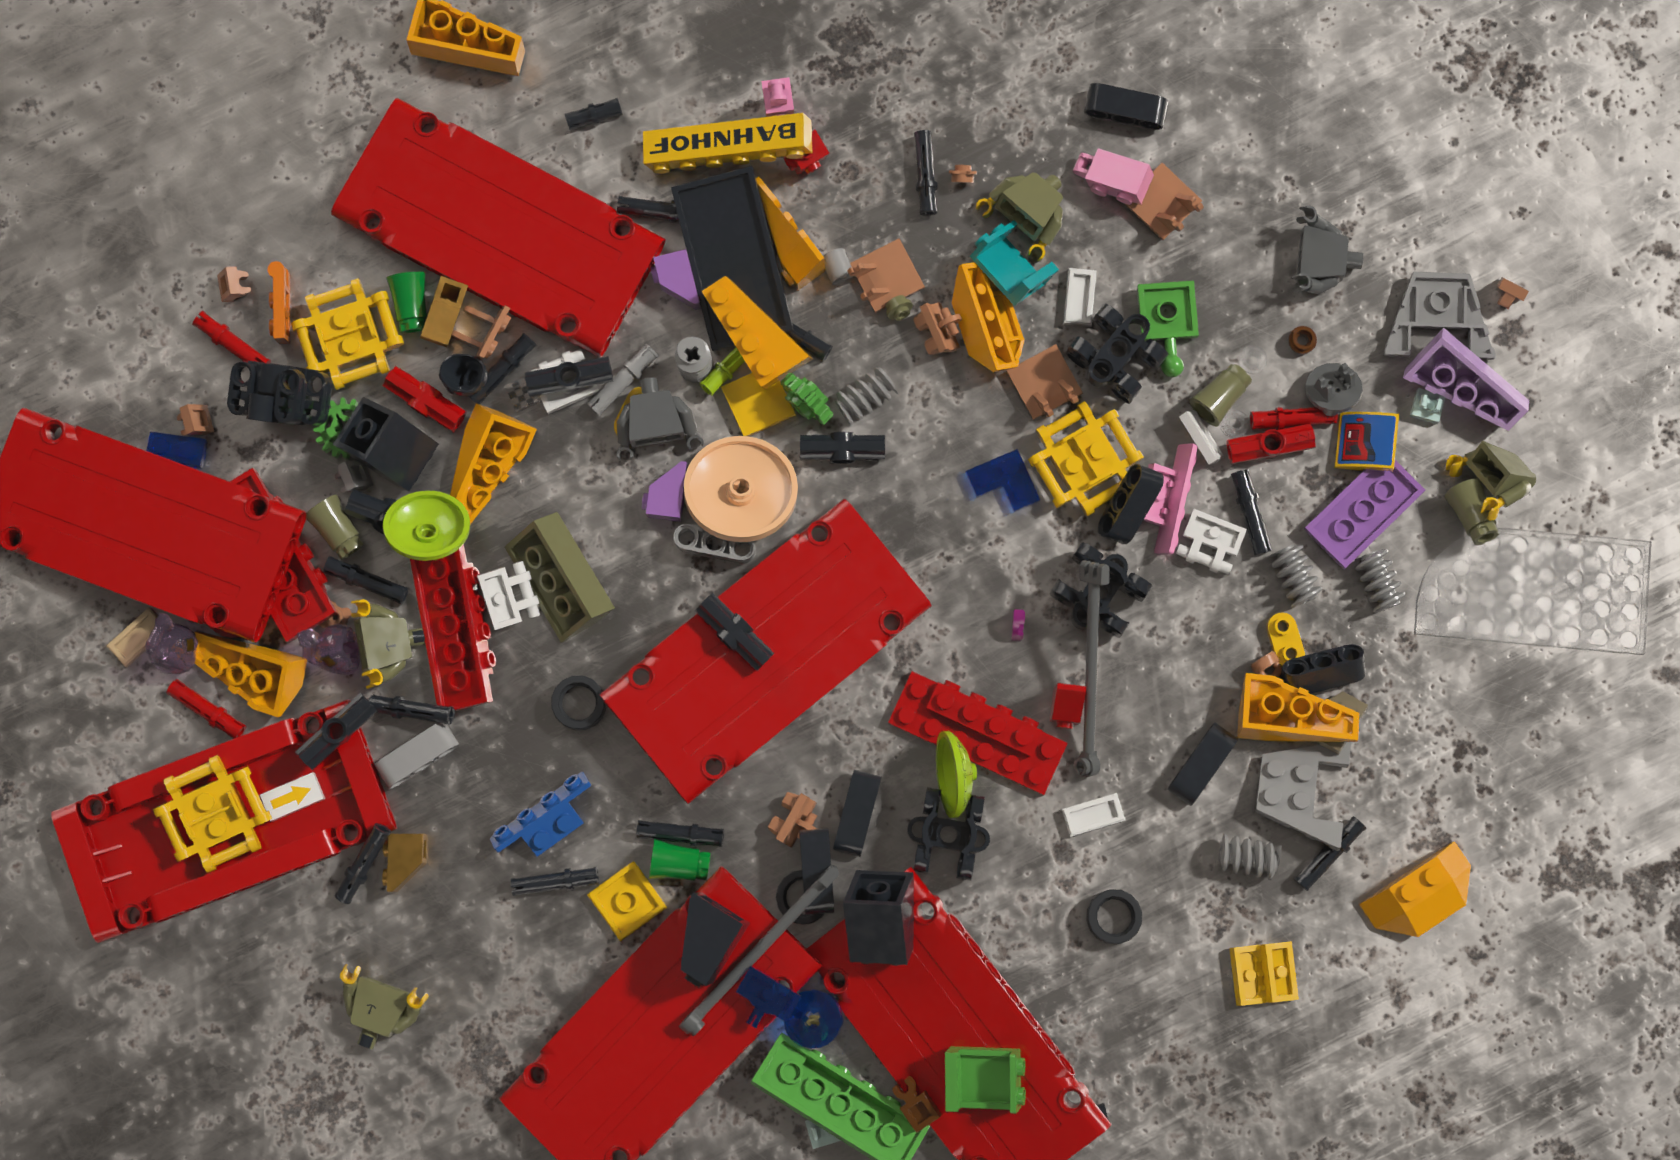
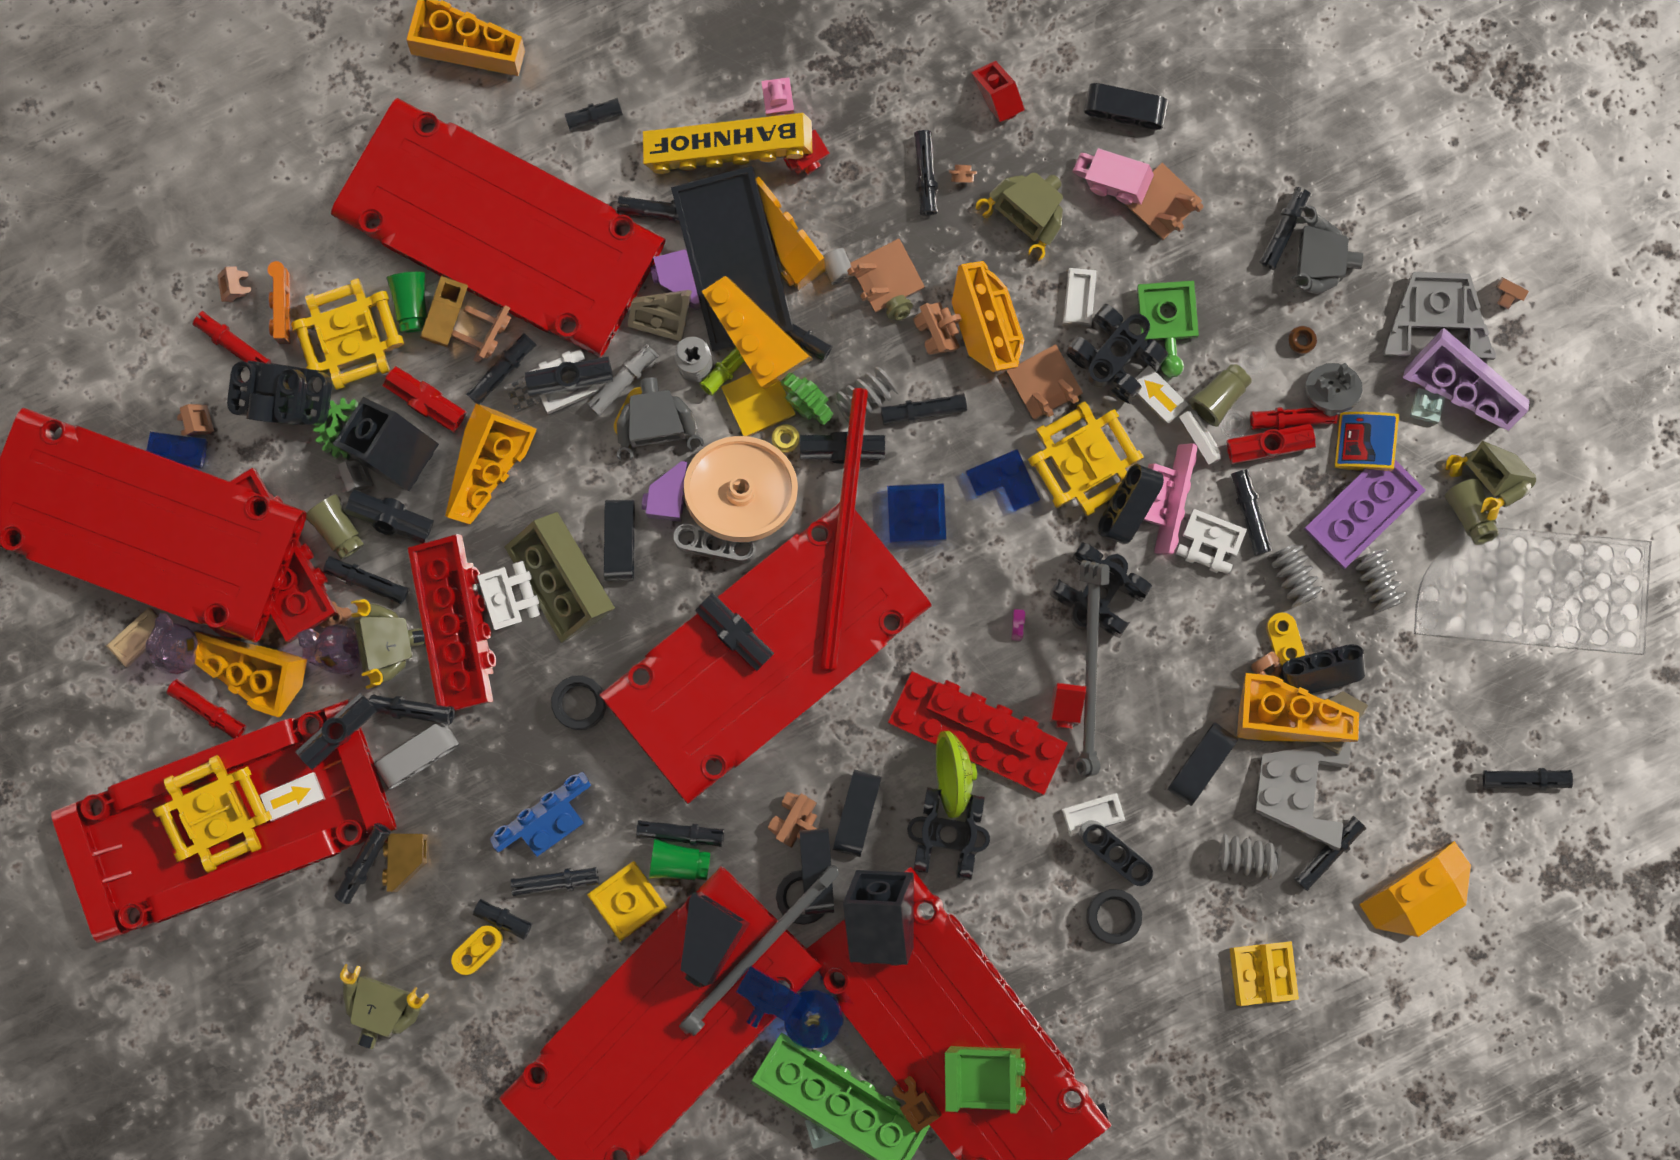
(426, 525): lime dish -> none
(463, 374): black hair -> none
(477, 950): none -> yellow plate
(502, 919): none -> black pin
(619, 540): none -> black beam
(661, 314): none -> dark tan wing
(789, 430): none -> light yellow plate
(844, 529): none -> red axle
(916, 513): none -> clear blue plate
(921, 409): none -> black pin
(998, 91): none -> red slope
(1008, 267): teal panel -> none
(1122, 865): none -> black beam
(1160, 396): none -> white tile
(1285, 228): none -> black pin
(1538, 779): none -> black pin

